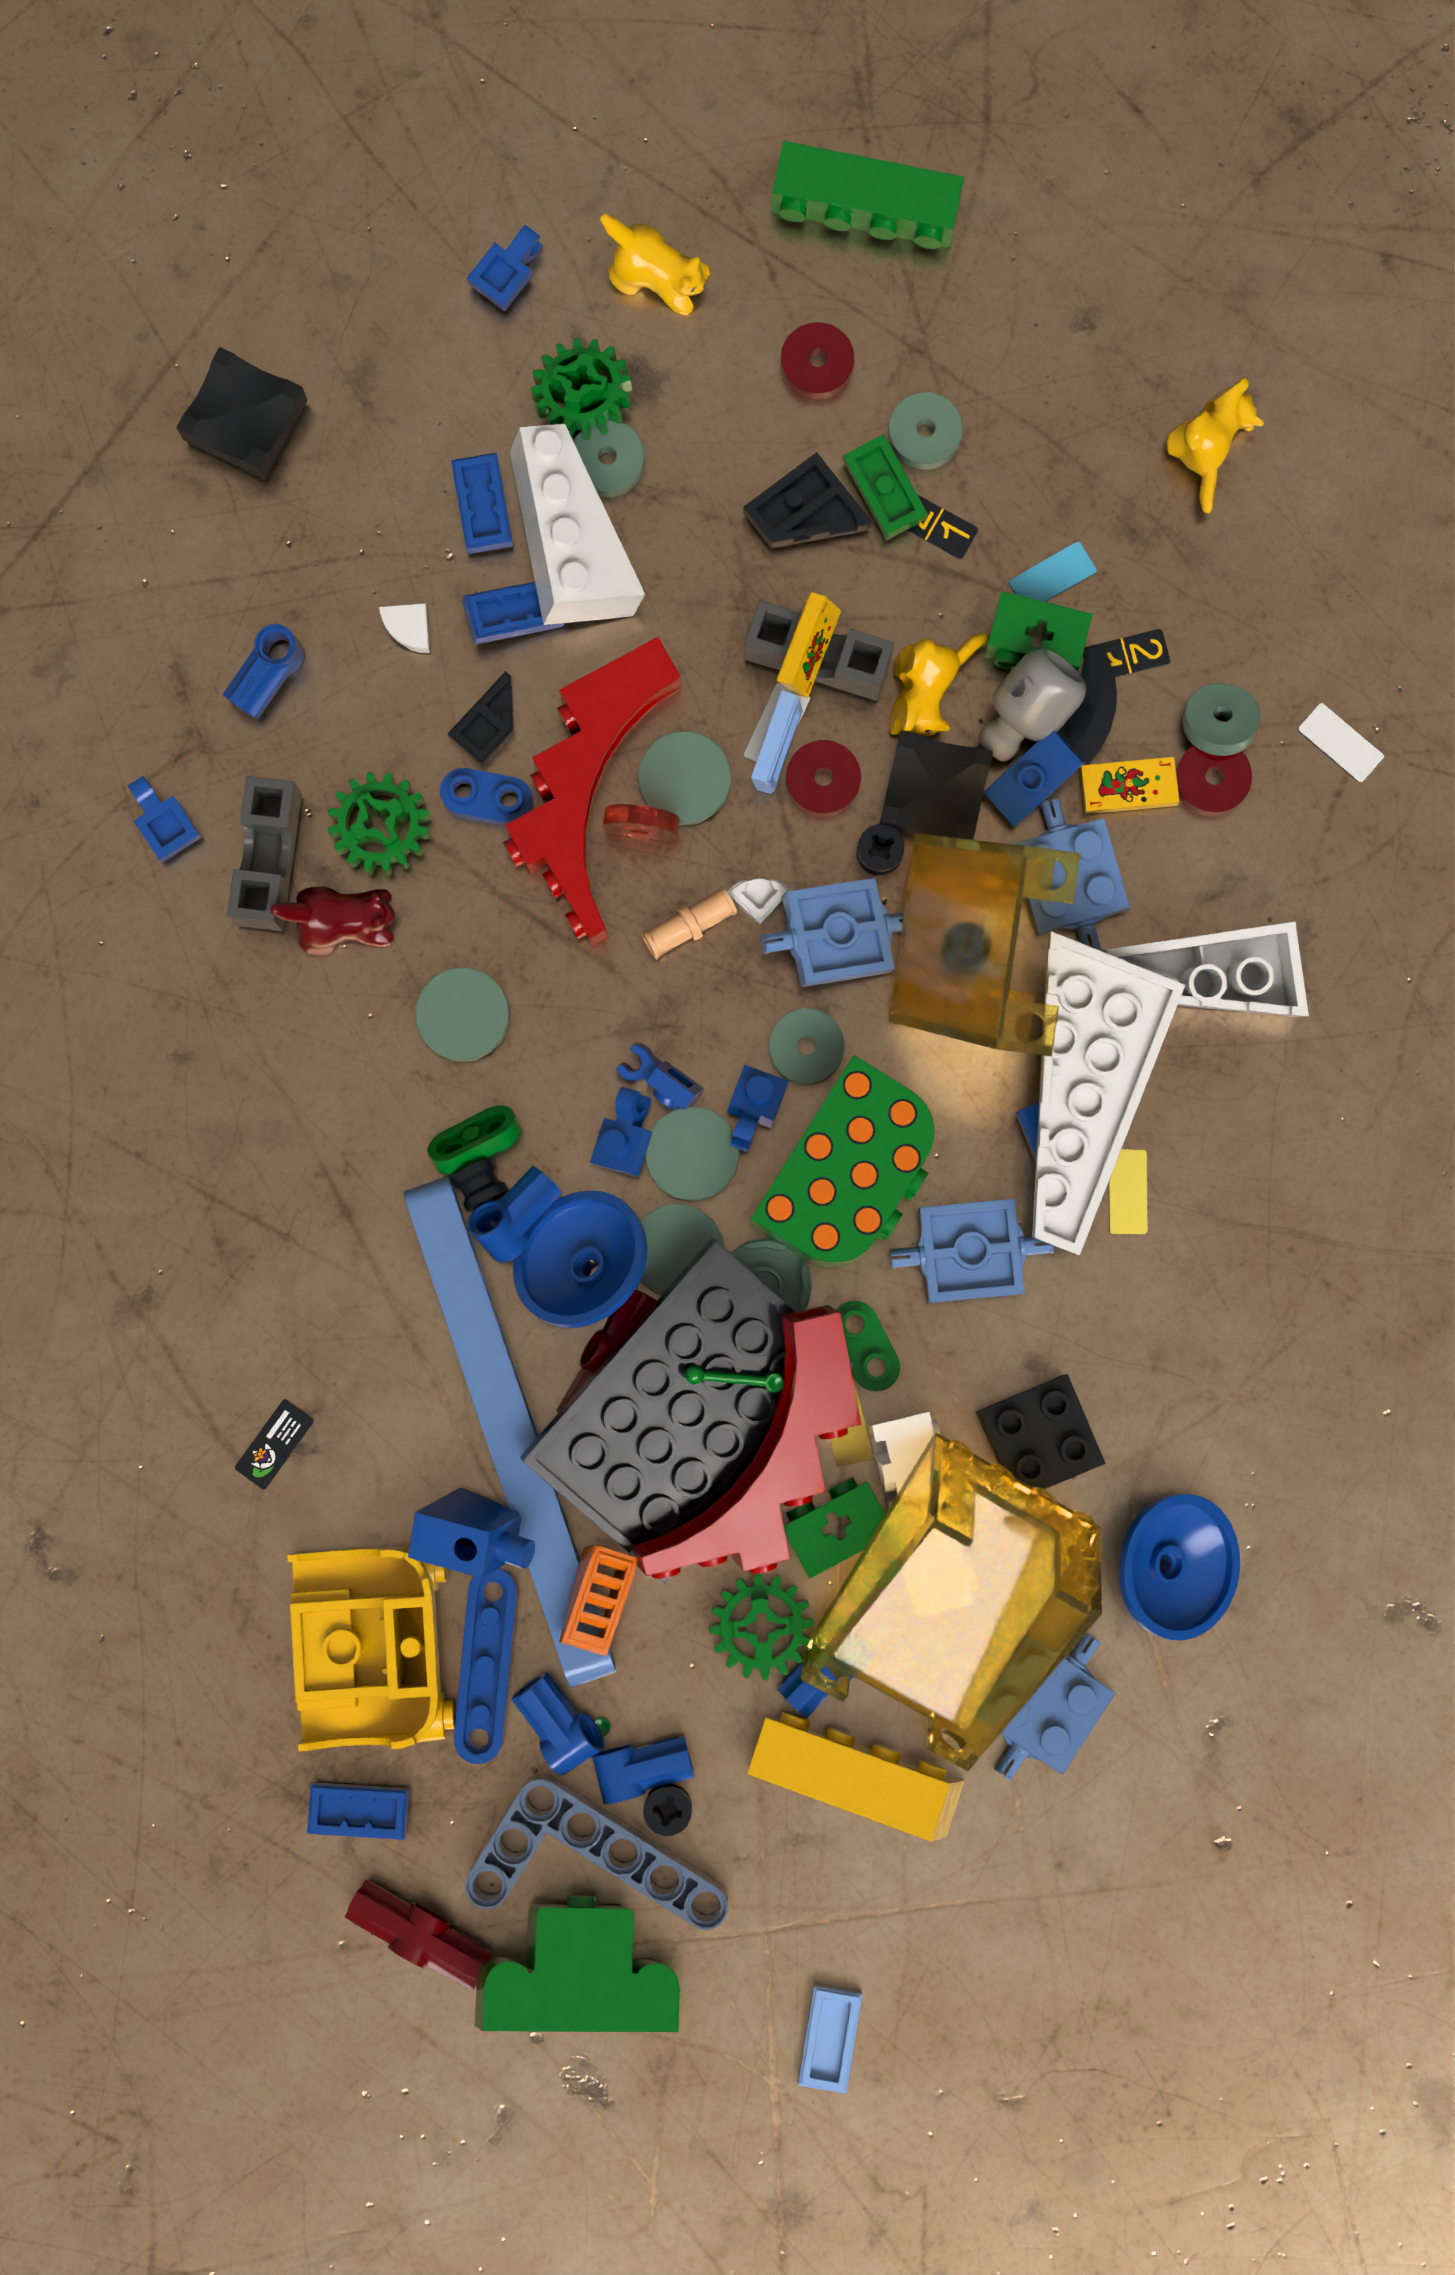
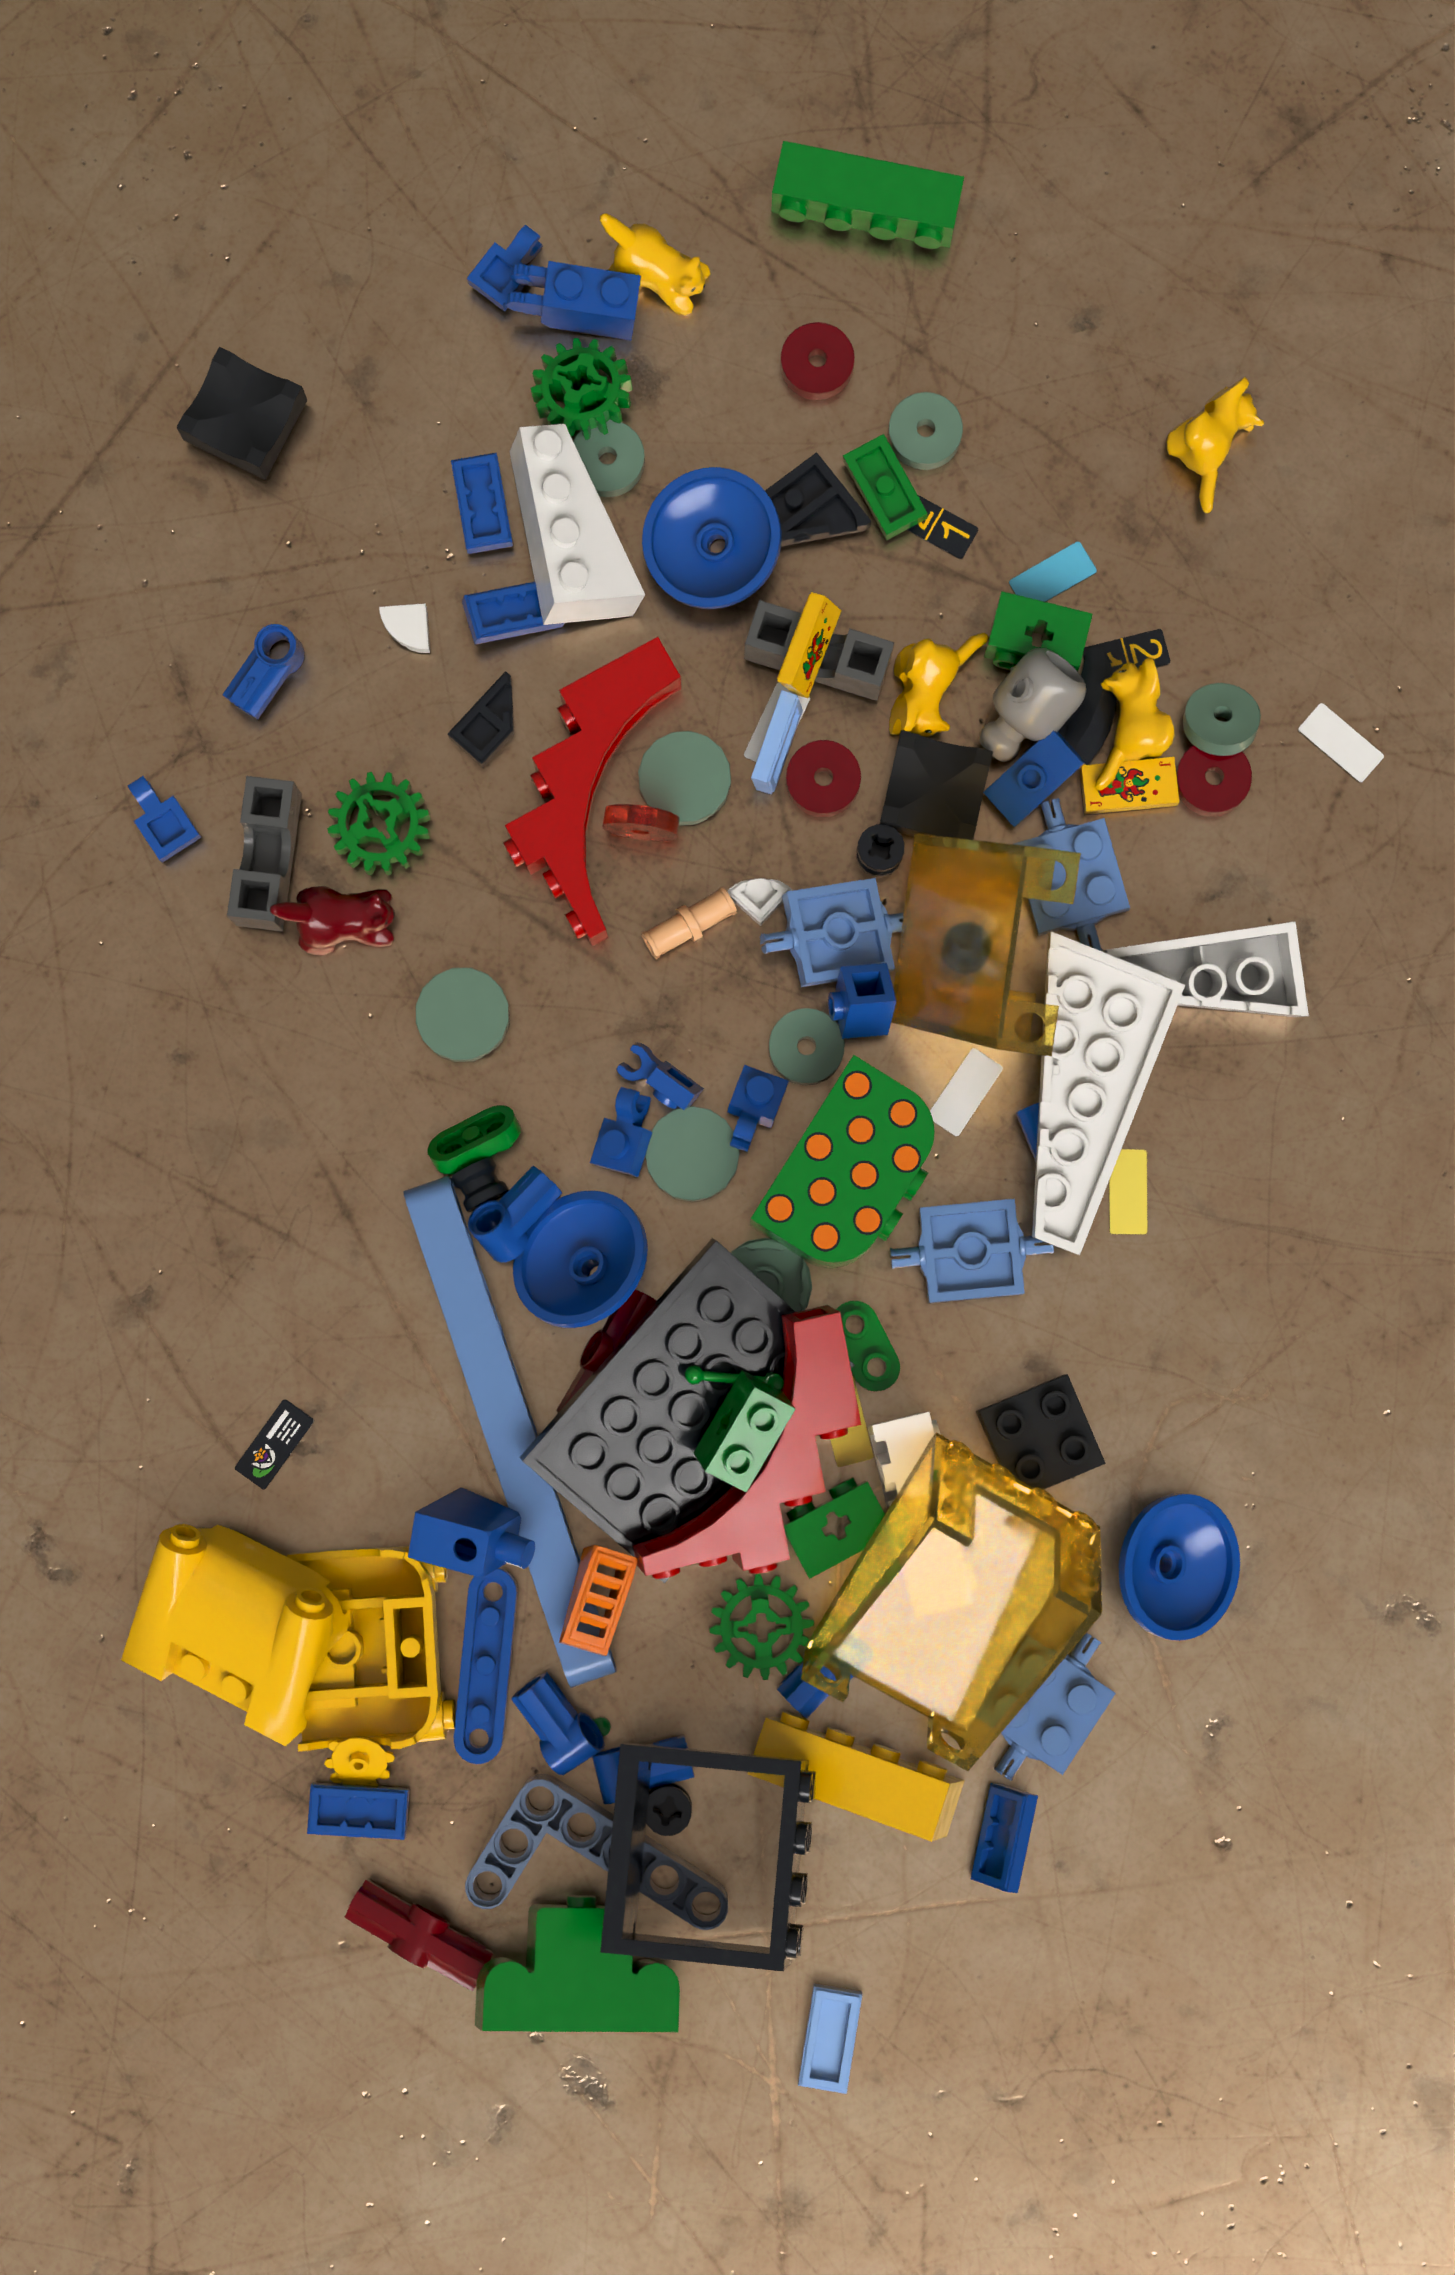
(235, 1624): none -> yellow piece
(358, 1761): none -> yellow piece
(486, 795): blue plate -> none
(578, 298): none -> blue hinge
(627, 1848): none -> black window
(673, 1240): sand green tile -> none
(695, 513): none -> blue dish
(744, 1431): none -> brick
(863, 1000): none -> blue brick
(965, 1091): none -> white sticker
(1004, 1837): none -> blue plate
(1141, 725): none -> yellow animal

